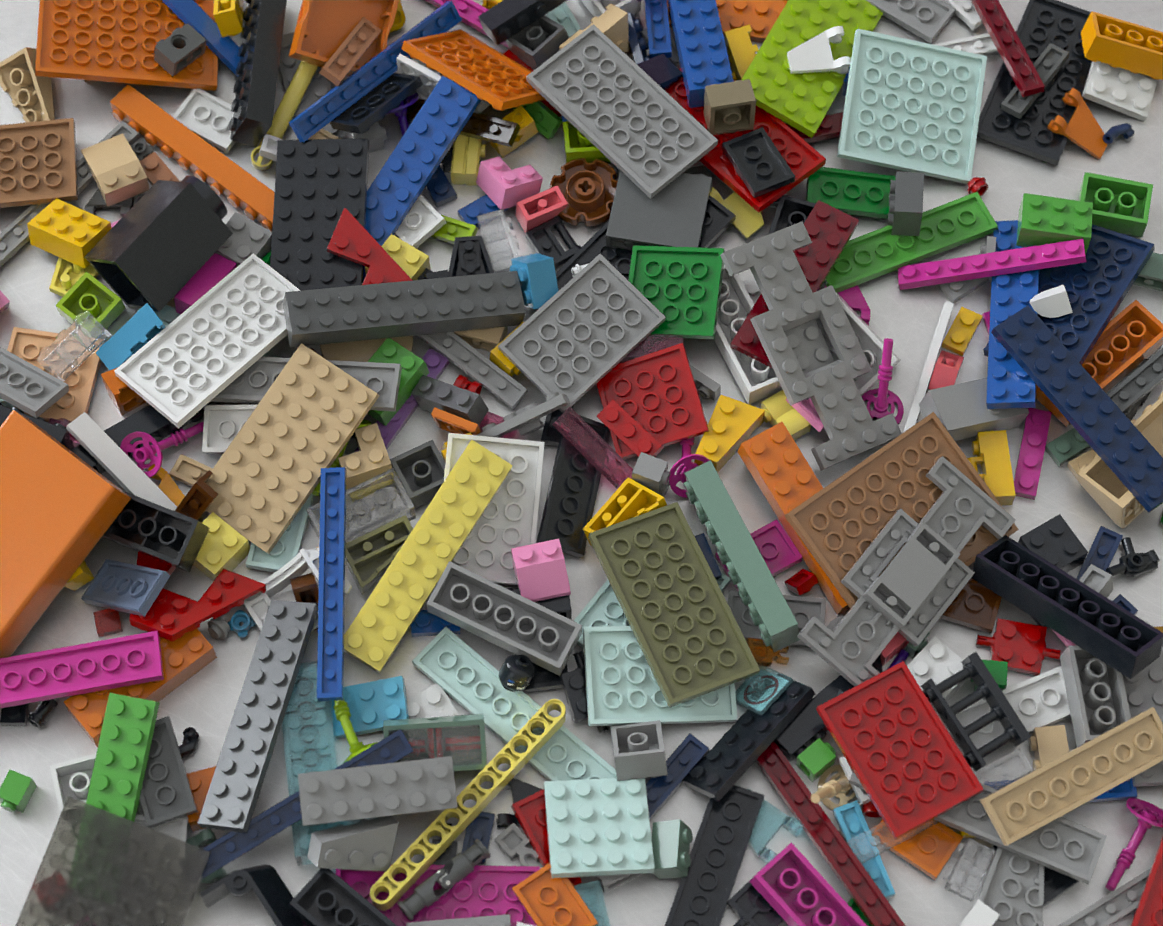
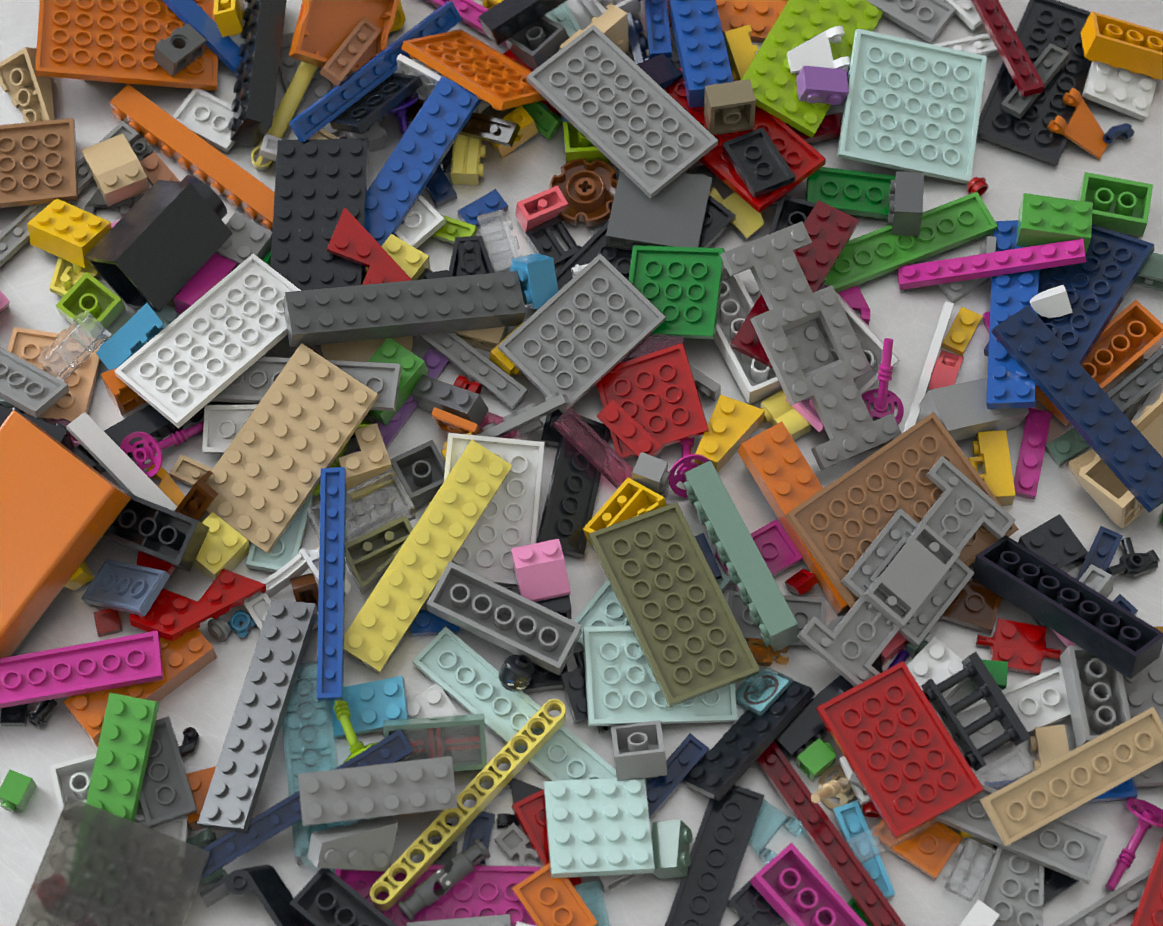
(505, 185): bright pink brick -> none
(822, 85): none -> medium lavender piece

